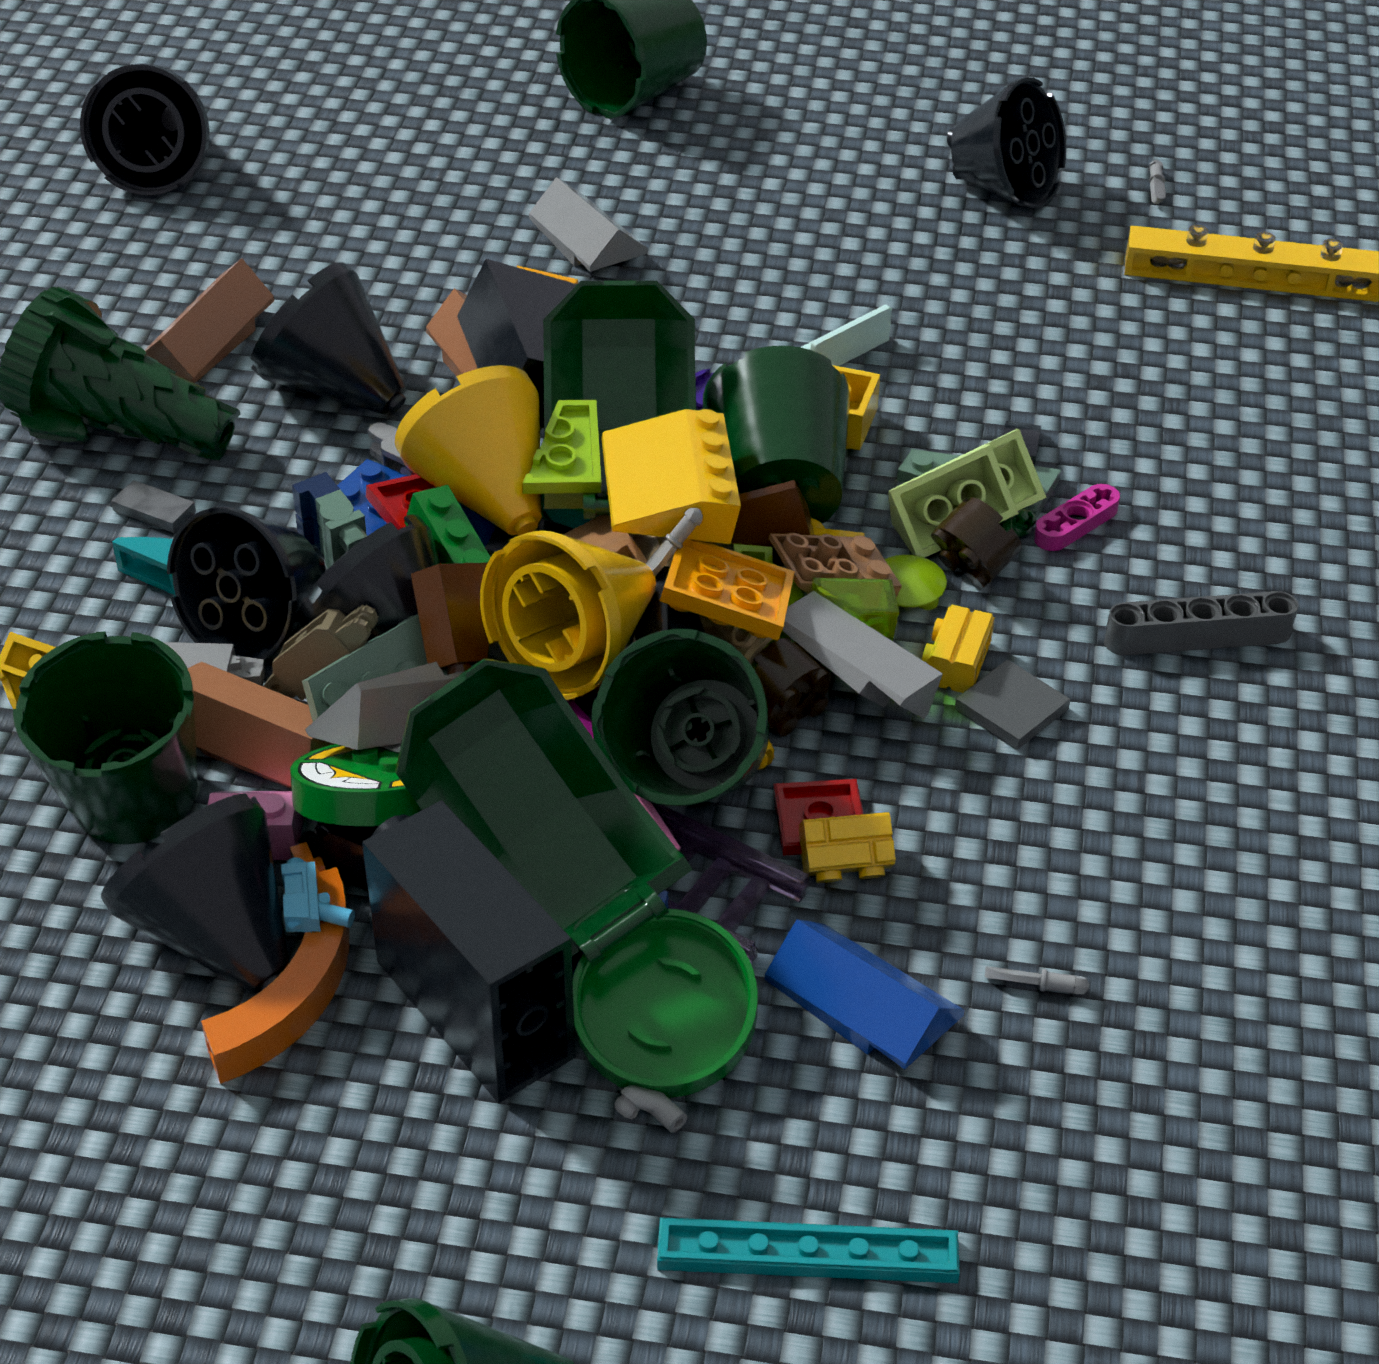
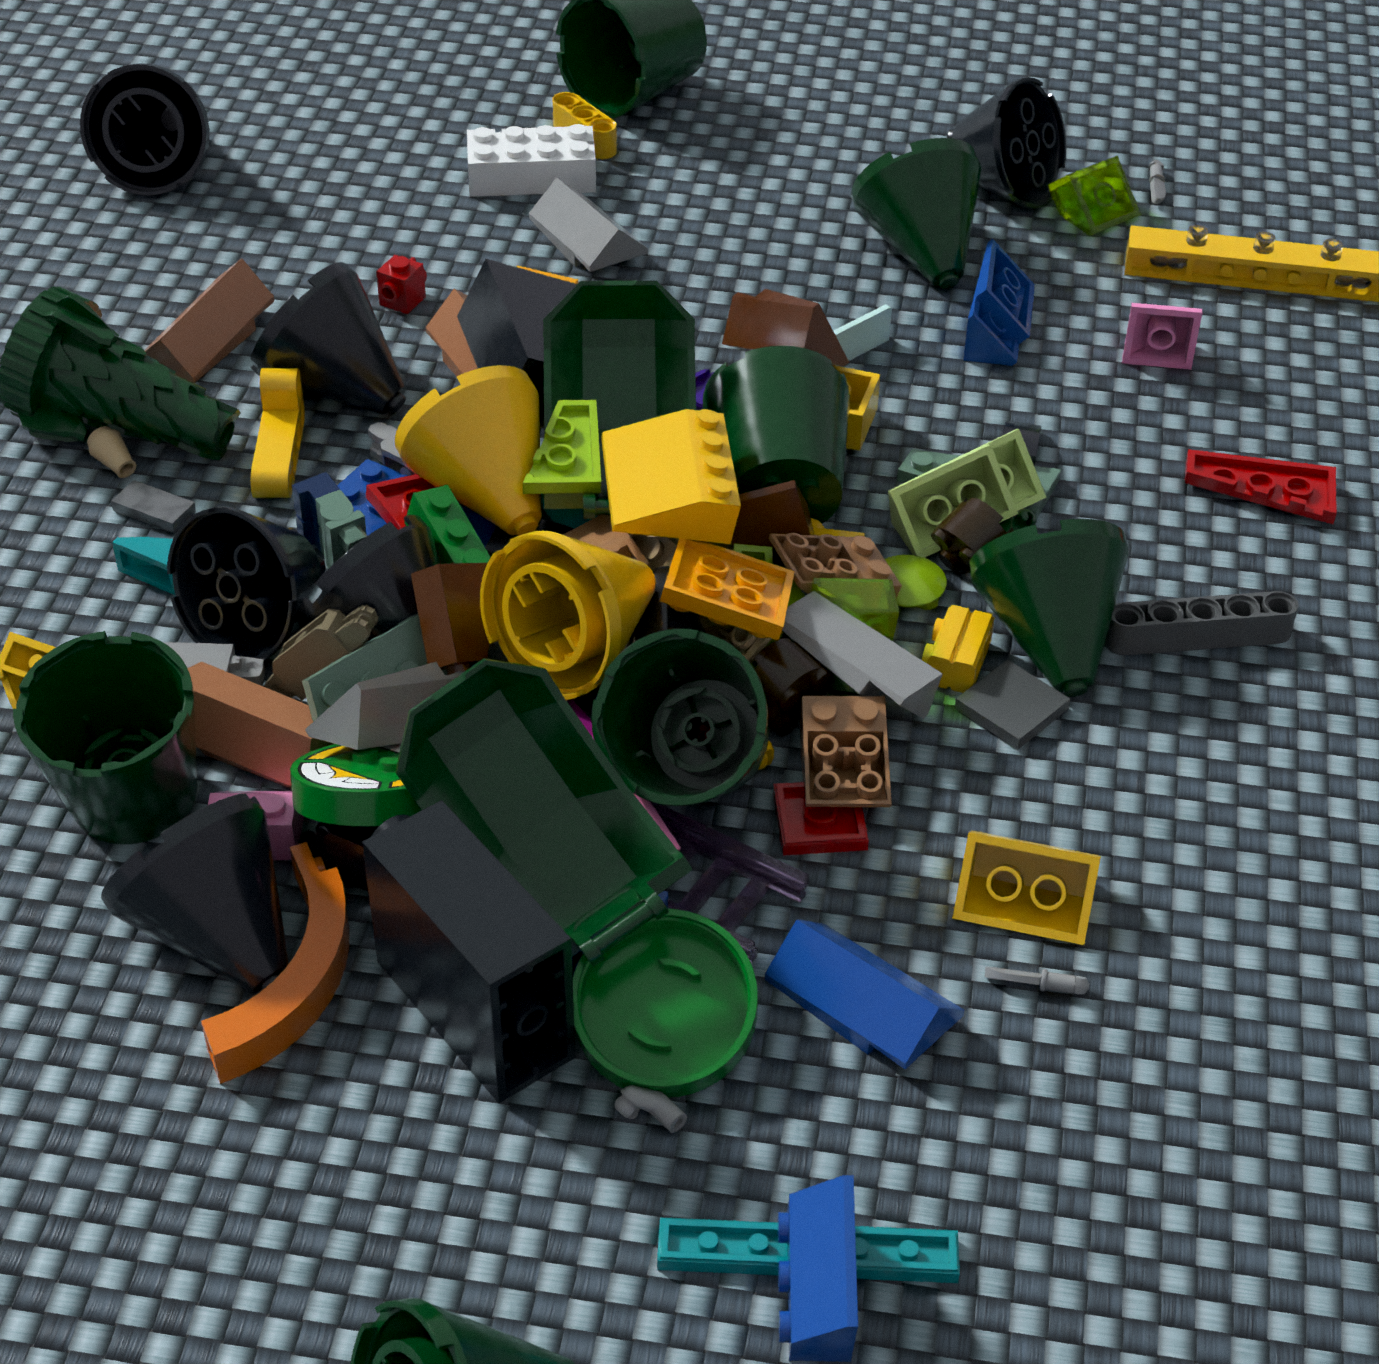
(109, 449): none -> tan cone
(278, 434): none -> yellow beam
(303, 904): medium azure piece -> none
(401, 283): none -> red brick
(530, 159): none -> white piece
(572, 109): none -> yellow beam
(675, 539): light grey piece -> none
(781, 321): none -> reddish brown slope
(819, 1272): none -> blue slope
(845, 751): none -> medium nougat slope
(847, 845): yellow brick -> none
(924, 204): none -> dark green cone
(999, 310): none -> blue slope
(1026, 887): none -> yellow slope
(1055, 594): none -> dark green cone
(1072, 529): dark pink beam -> none
(1095, 197): none -> clear neon green slope
(1161, 336): none -> bright pink slope
(1279, 484): none -> red wing

